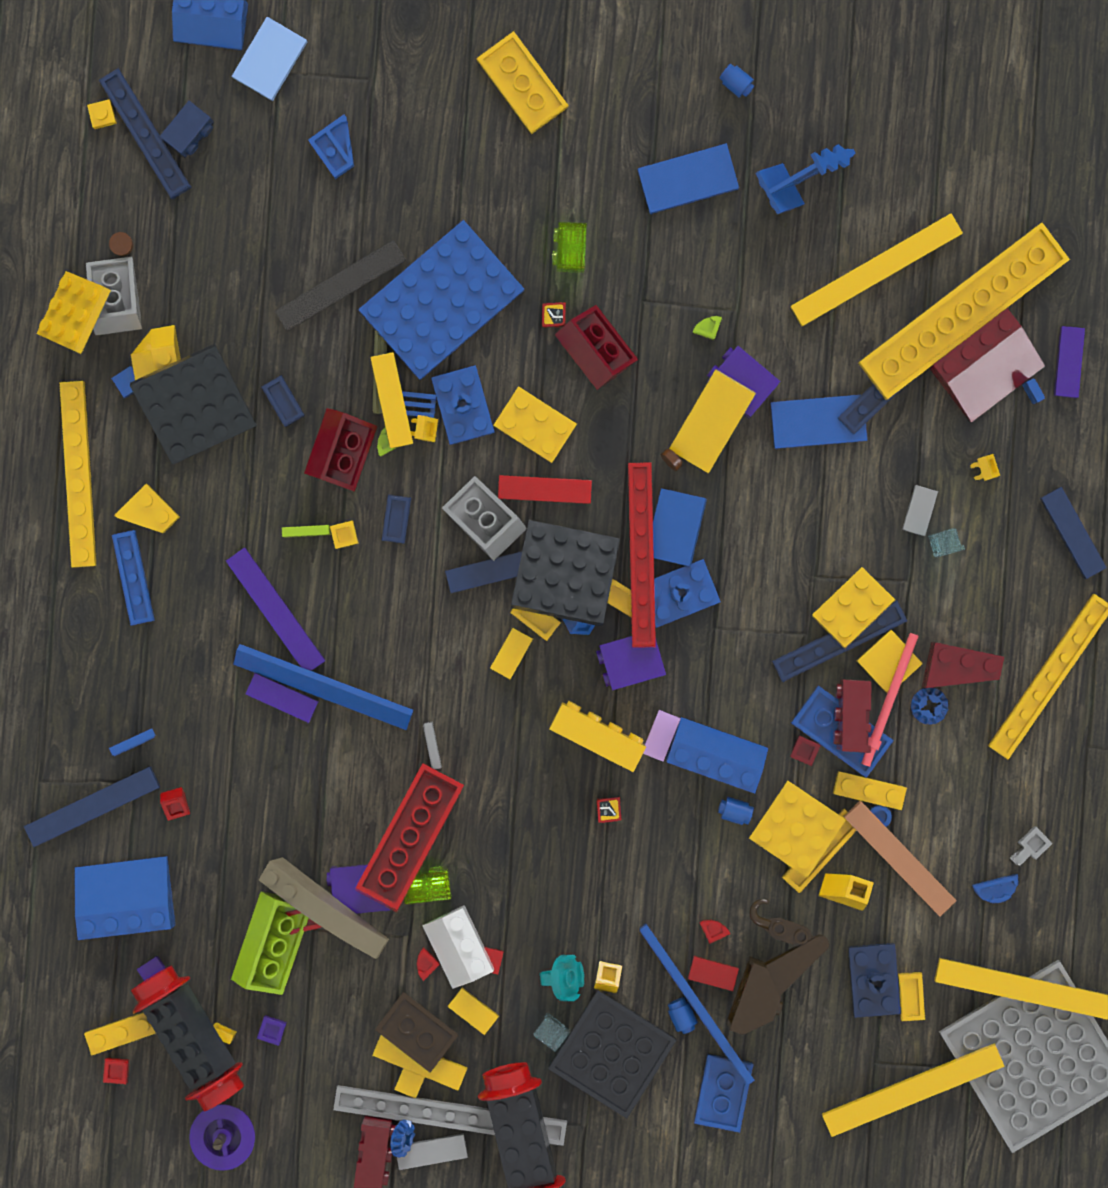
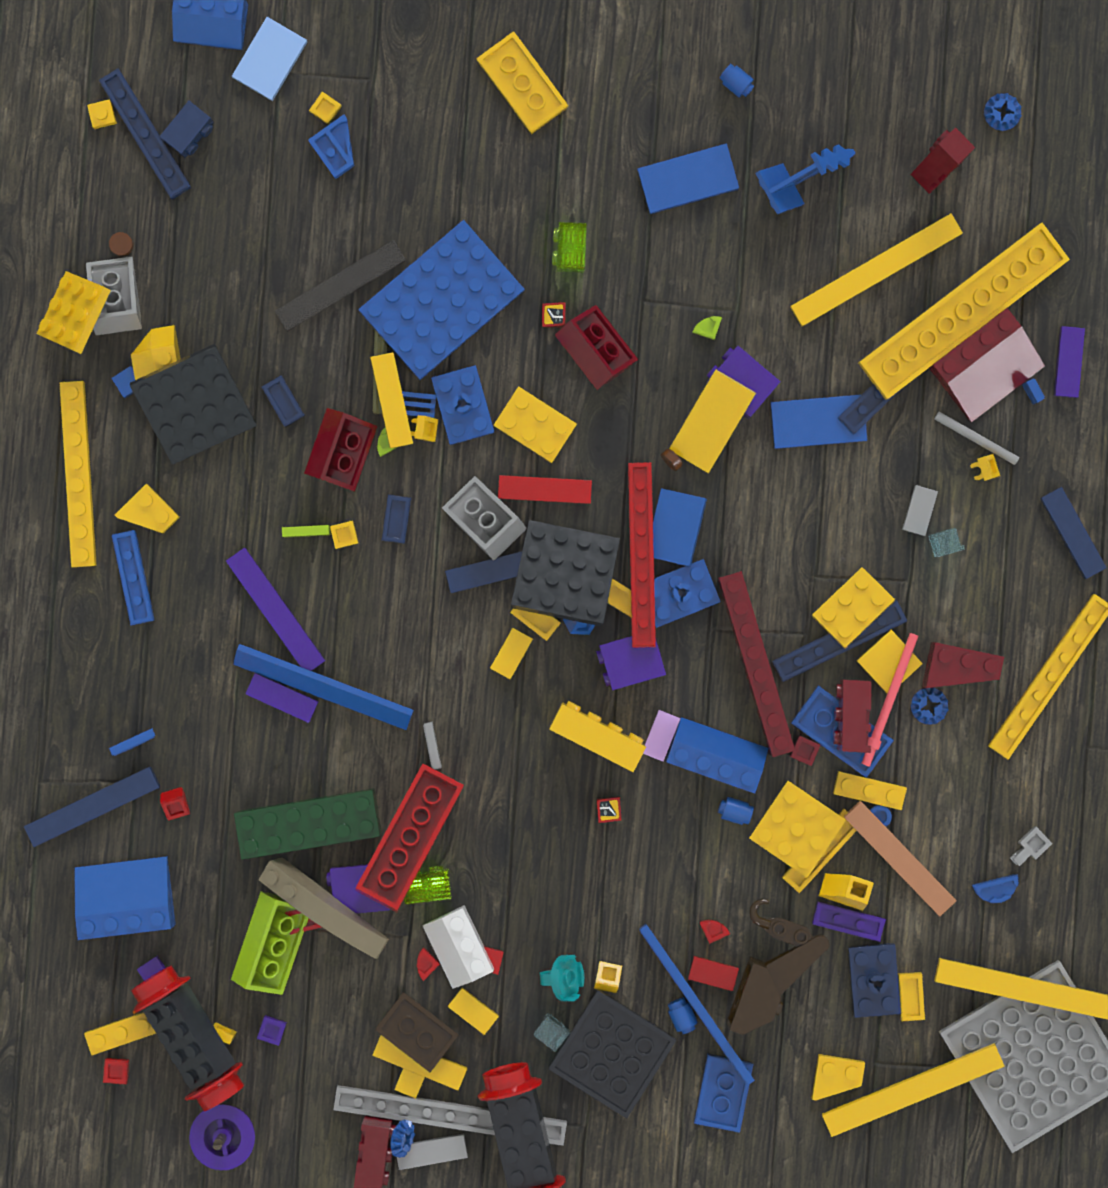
(307, 823): none -> dark green brick
(325, 108): none -> yellow tile
(756, 664): none -> dark red brick
(836, 1075): none -> yellow wing
(848, 921): none -> dark purple tile
(944, 157): none -> dark red wedge
(977, 438): none -> light grey bar
(993, 116): none -> blue gear

